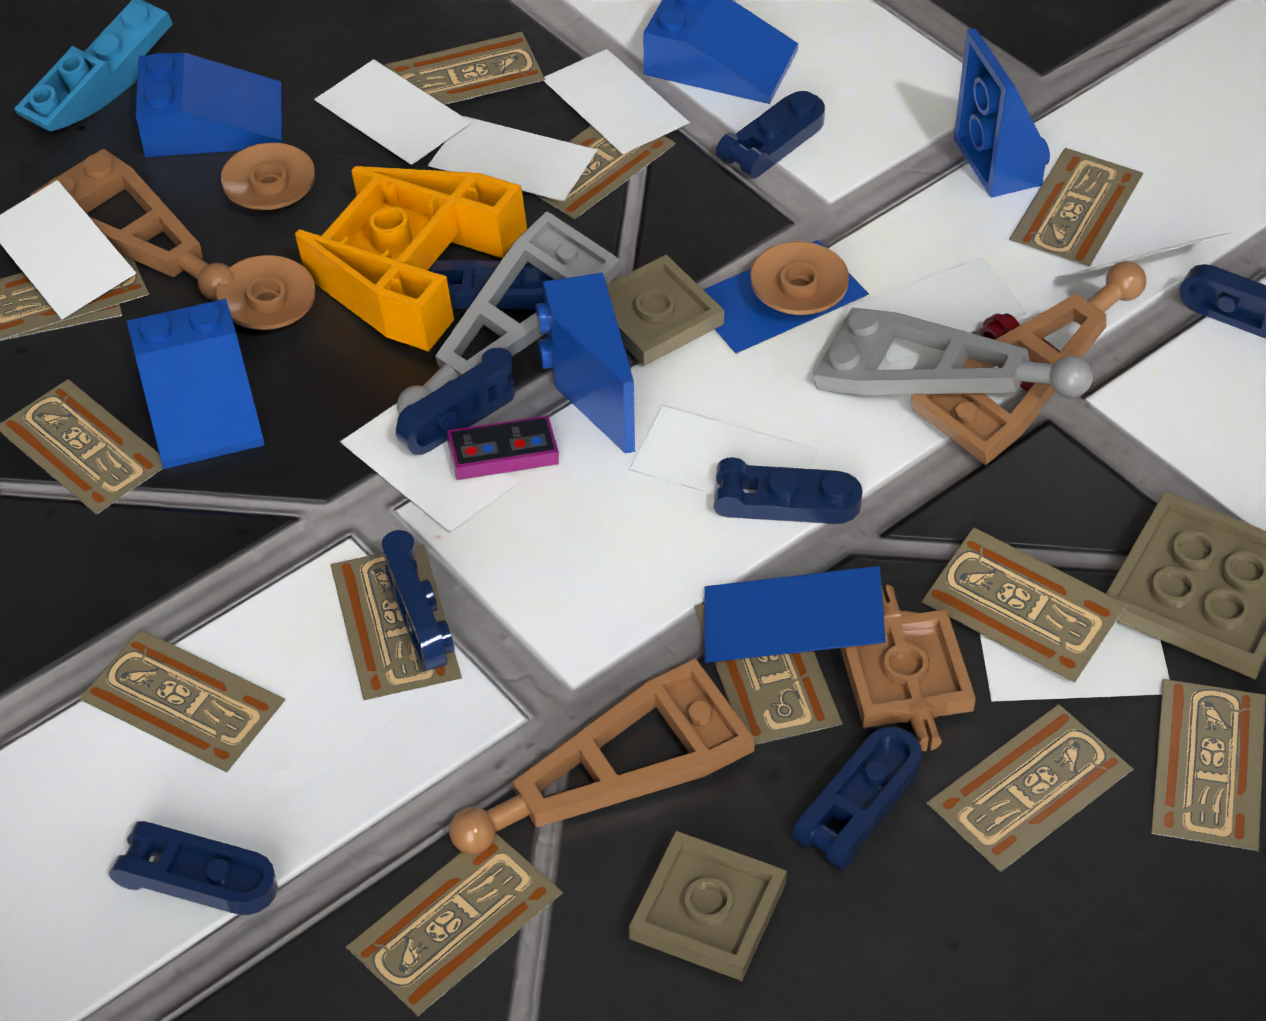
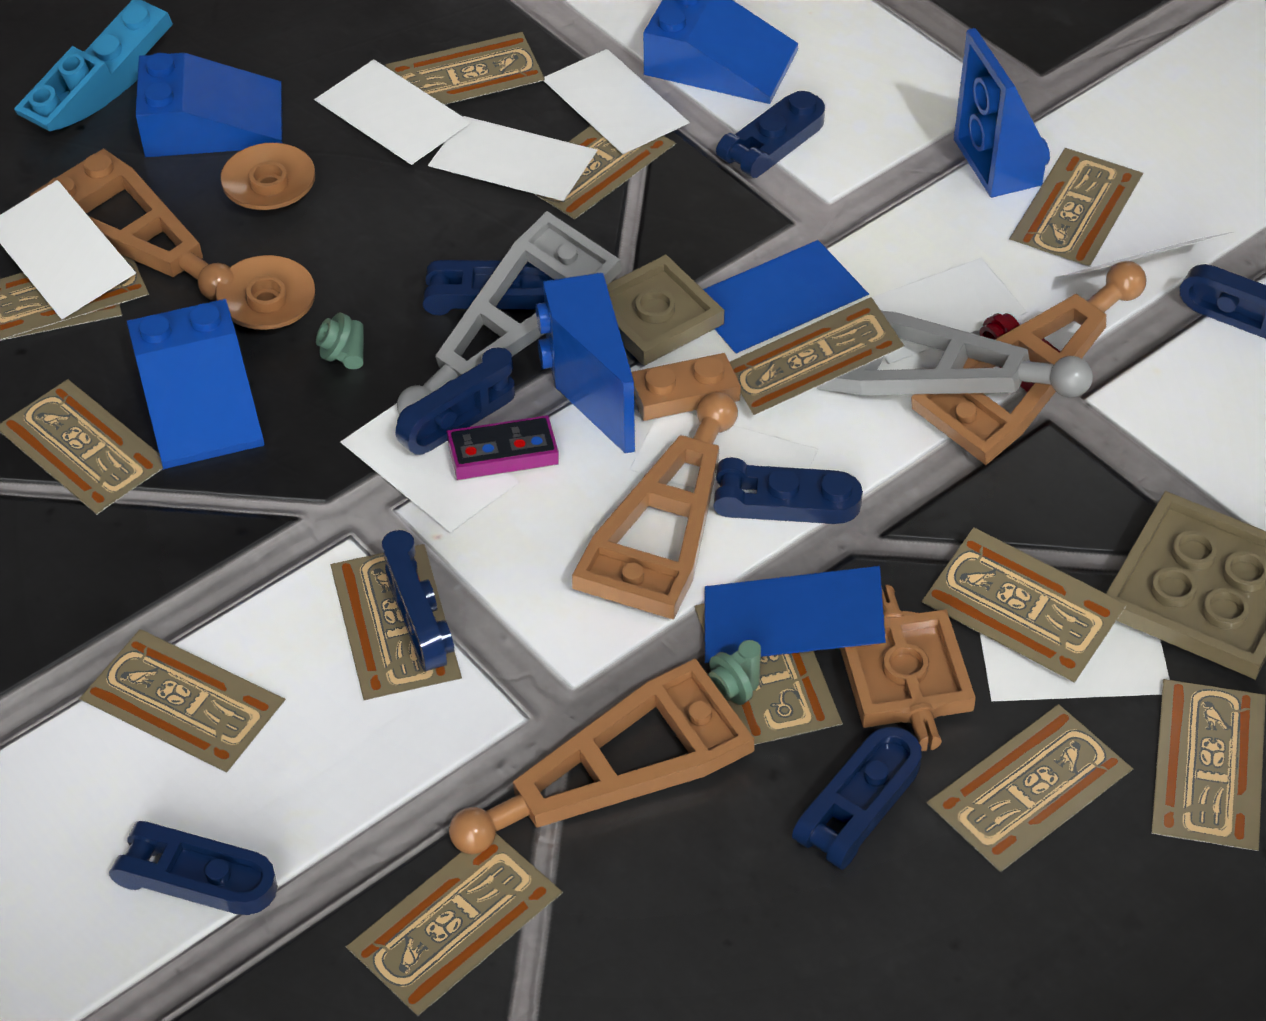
(342, 340): none -> sand green plate
(394, 232): light orange wedge -> none
(645, 578): none -> medium nougat plate
(683, 385): none -> medium nougat plate
(708, 905): dark tan plate -> none
(737, 673): none -> sand green plate
(799, 278): medium nougat dish -> none
(814, 355): none -> sticker

